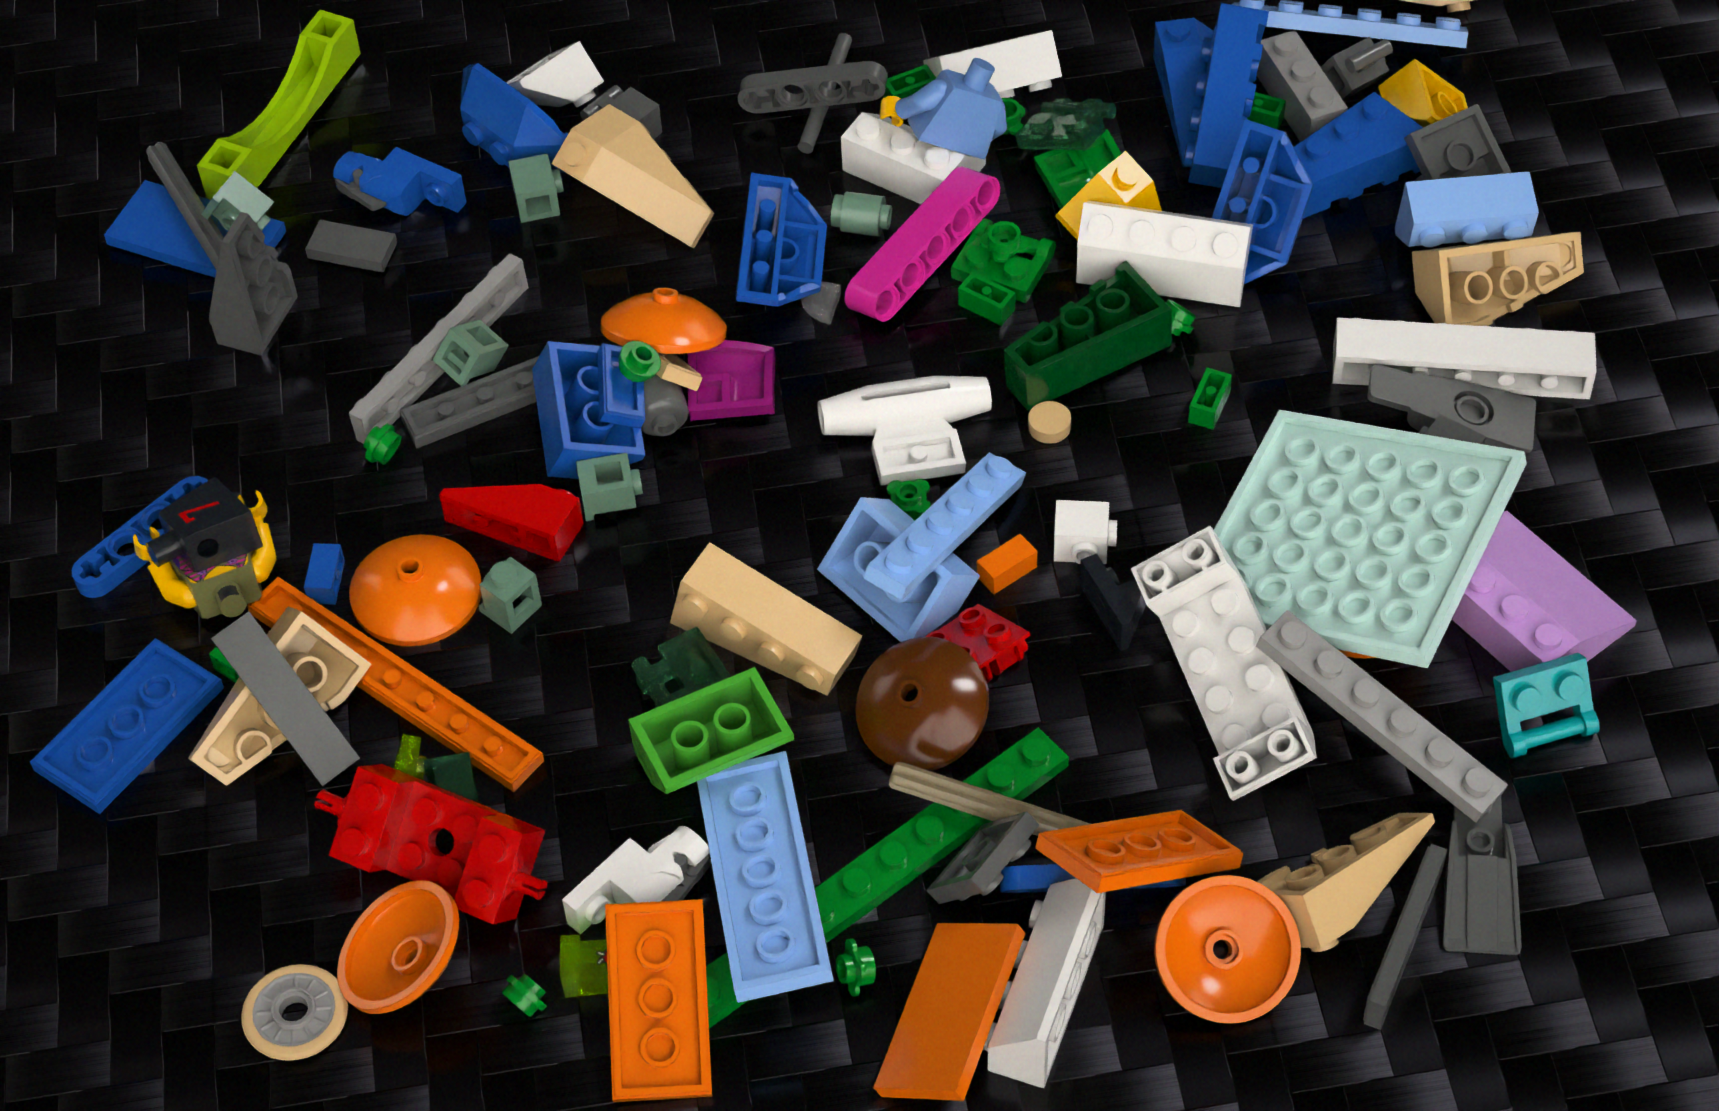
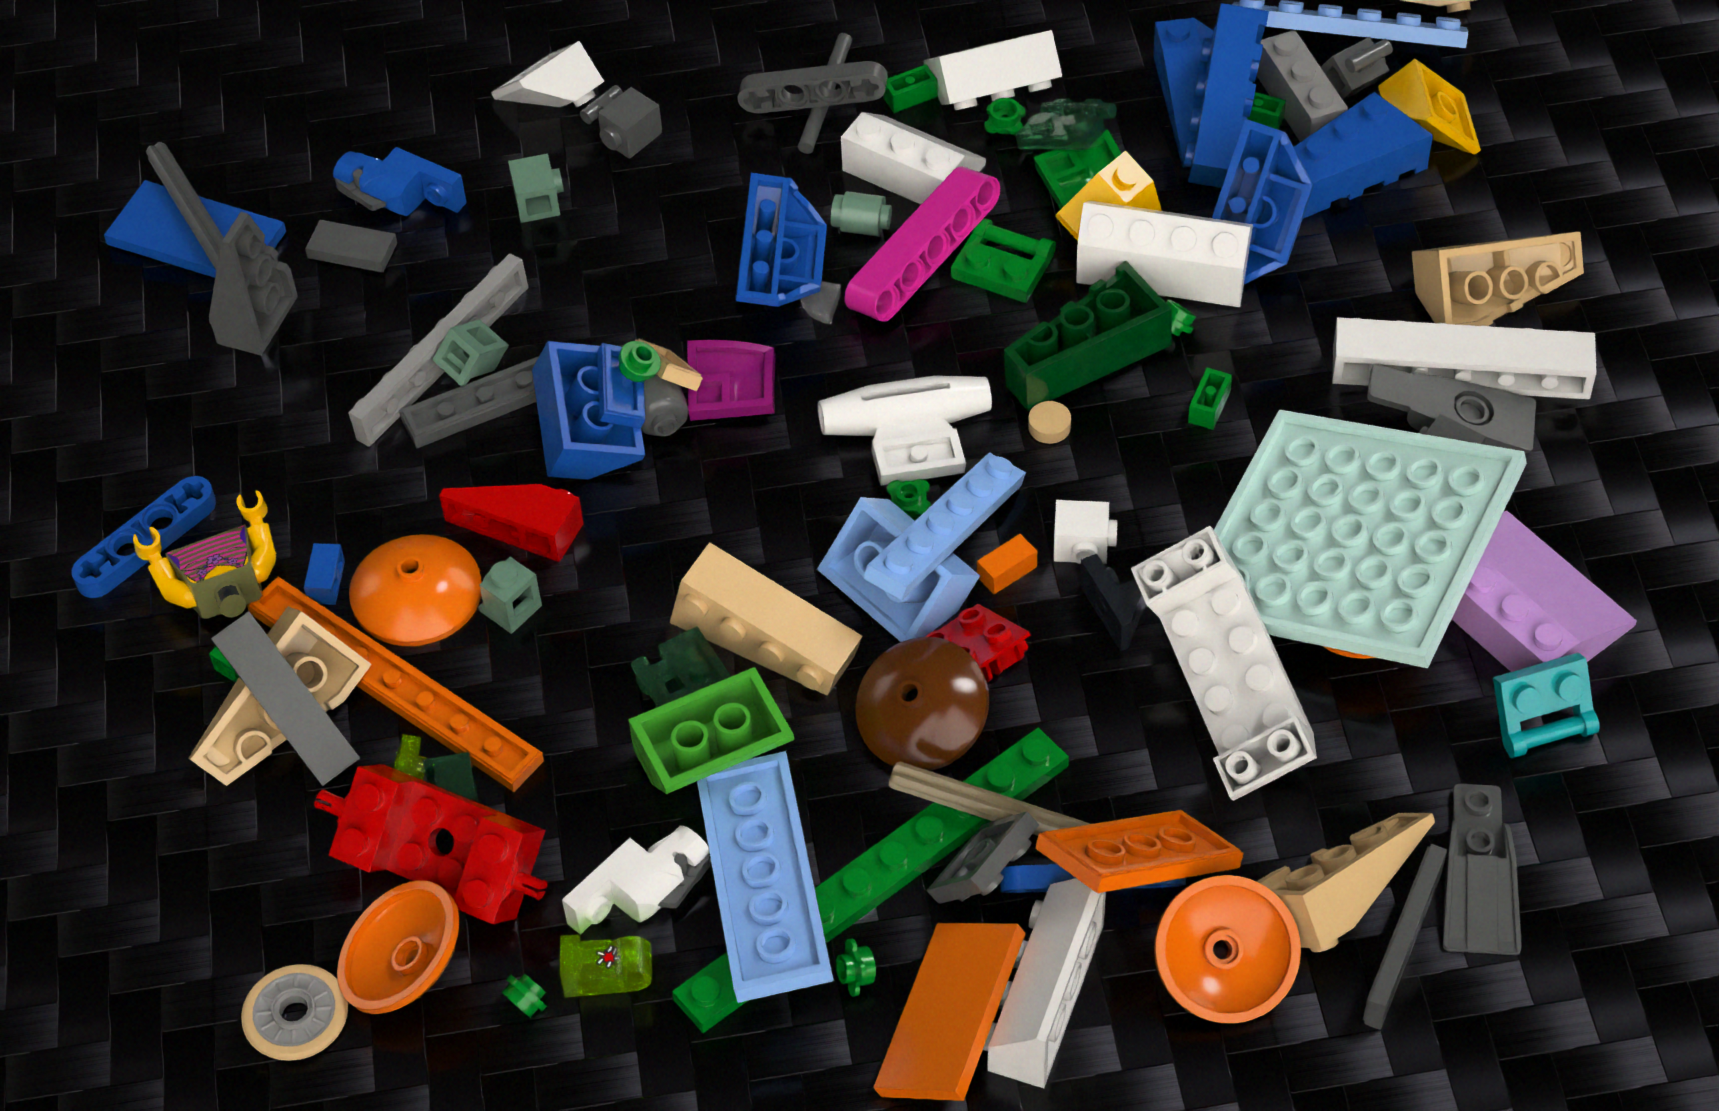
(127, 725): blue tile -> none
(205, 529): black torso -> none
(235, 197): sand green brick -> none
(319, 62): lime arch -> none
(381, 444): green plate -> none
(504, 119): blue wedge -> none
(608, 484): sand green brick -> none
(627, 166): tan wedge -> none
(658, 1001): orange tile -> none
(665, 322): orange dish -> none
(953, 110): medium blue torso -> none
(986, 298): green piece -> none
(1004, 241): green plate -> none
(1381, 716): light grey plate -> none
(1457, 147): dark grey plate -> none
(1467, 210): light blue slope -> none

